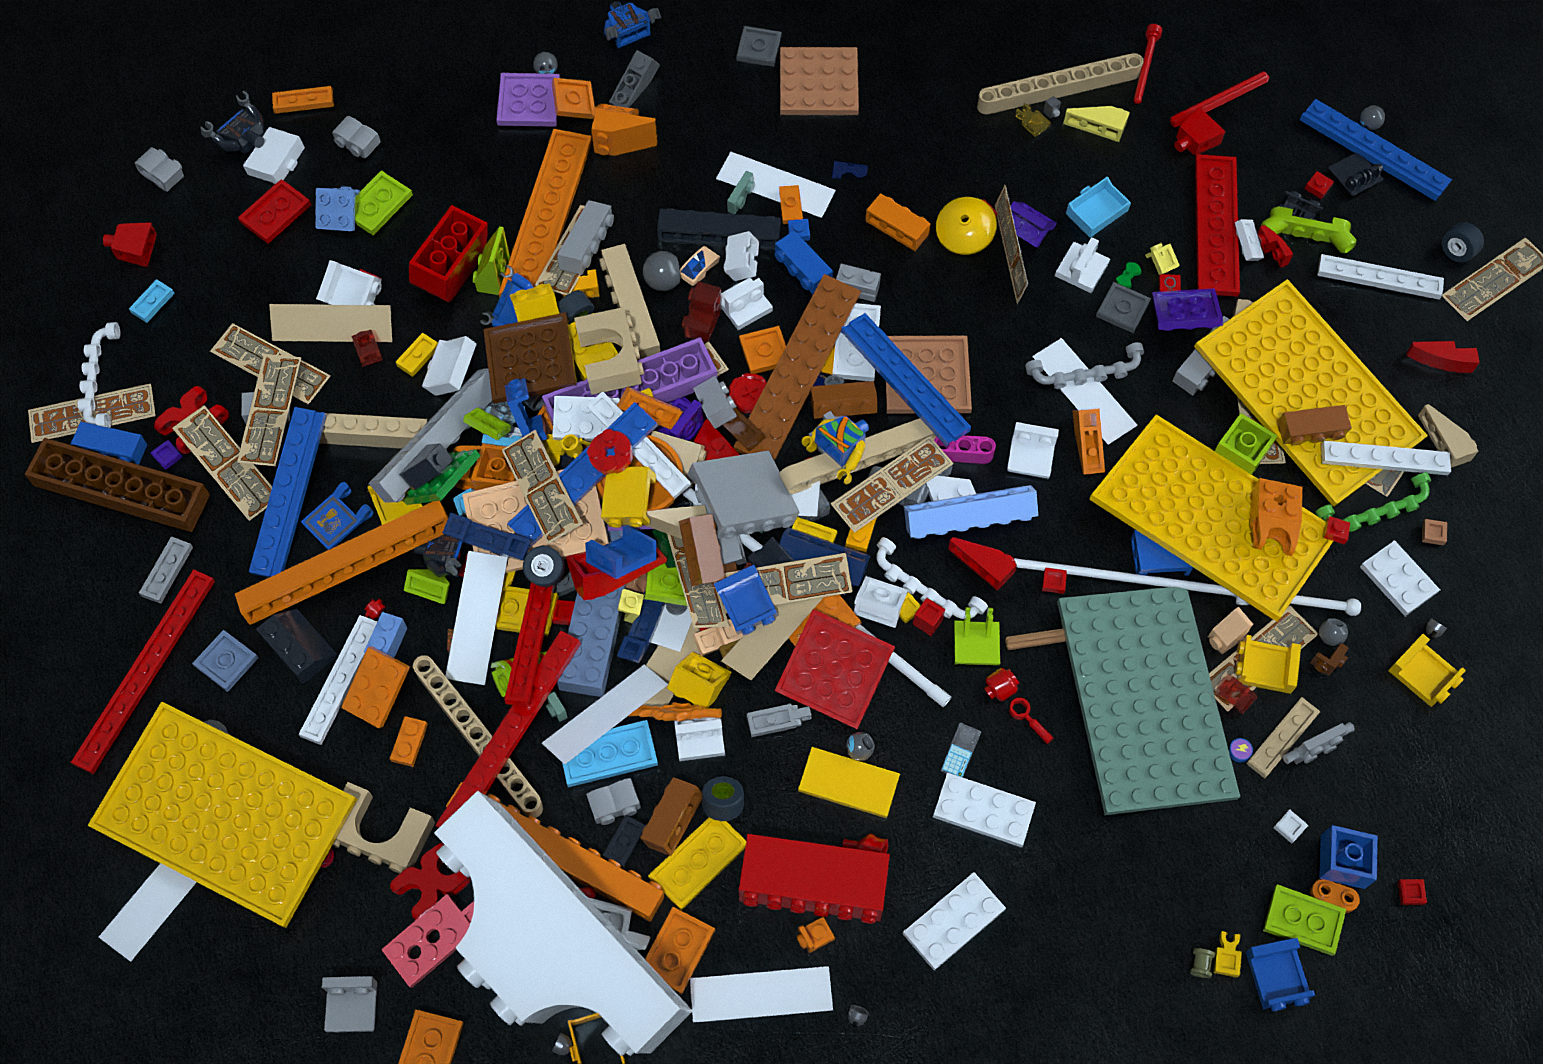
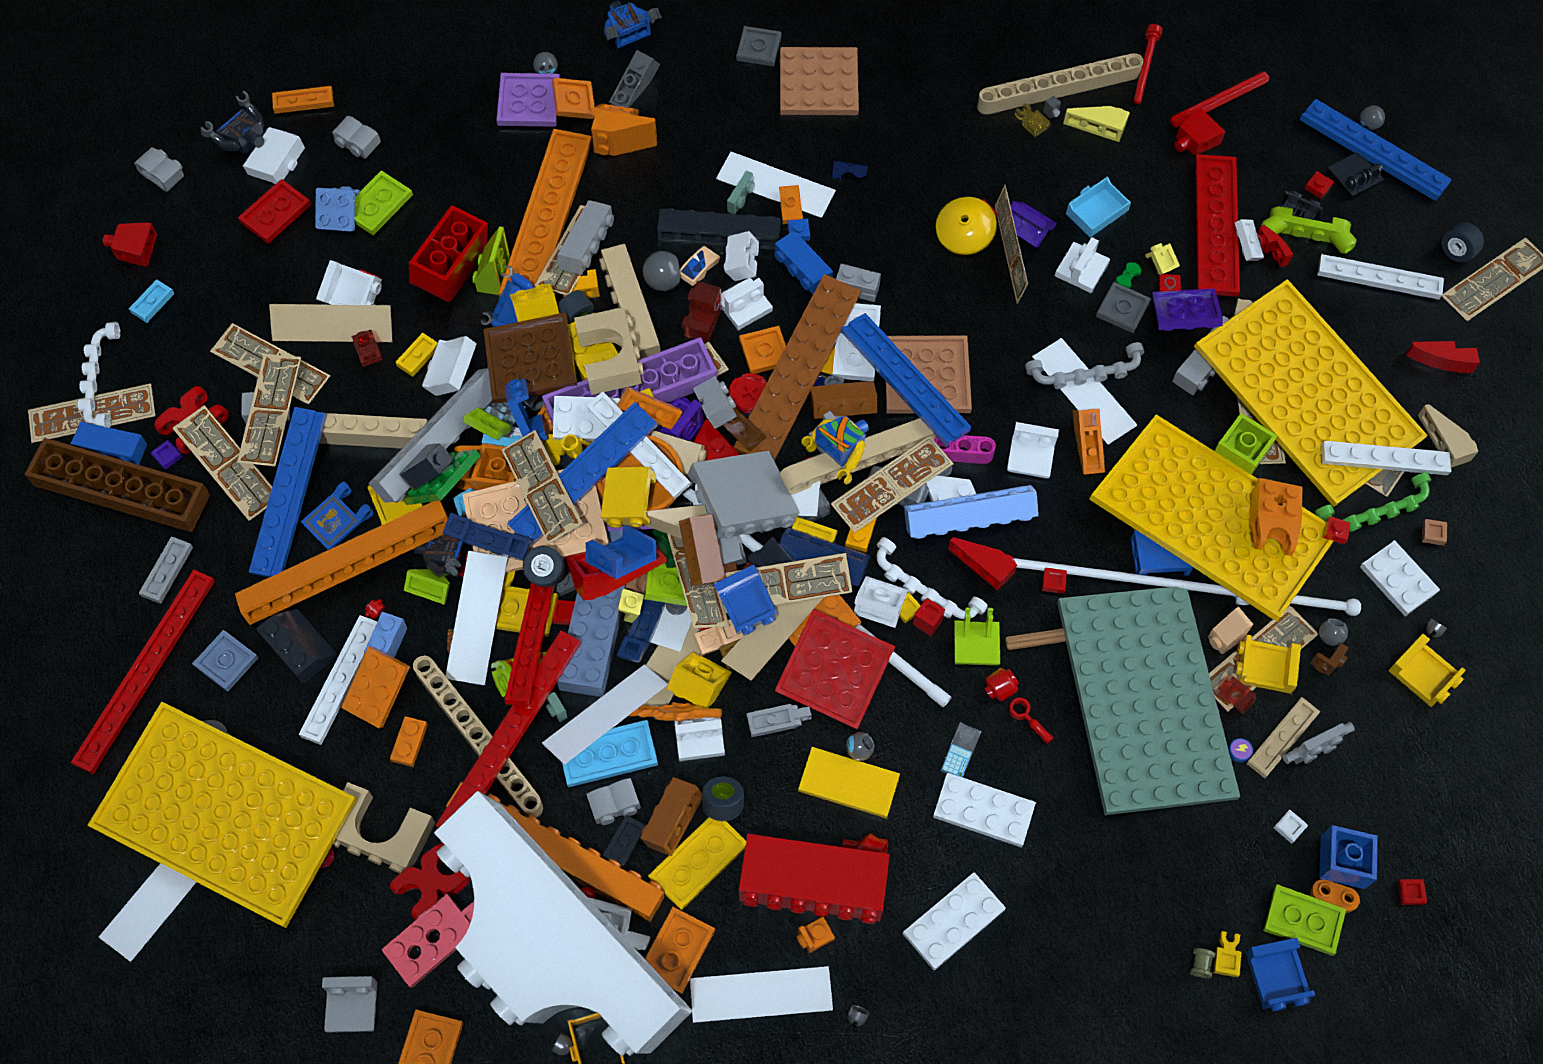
(612, 464): red plate -> none
(897, 222): orange brick -> none
(1314, 425): dark orange brick -> none

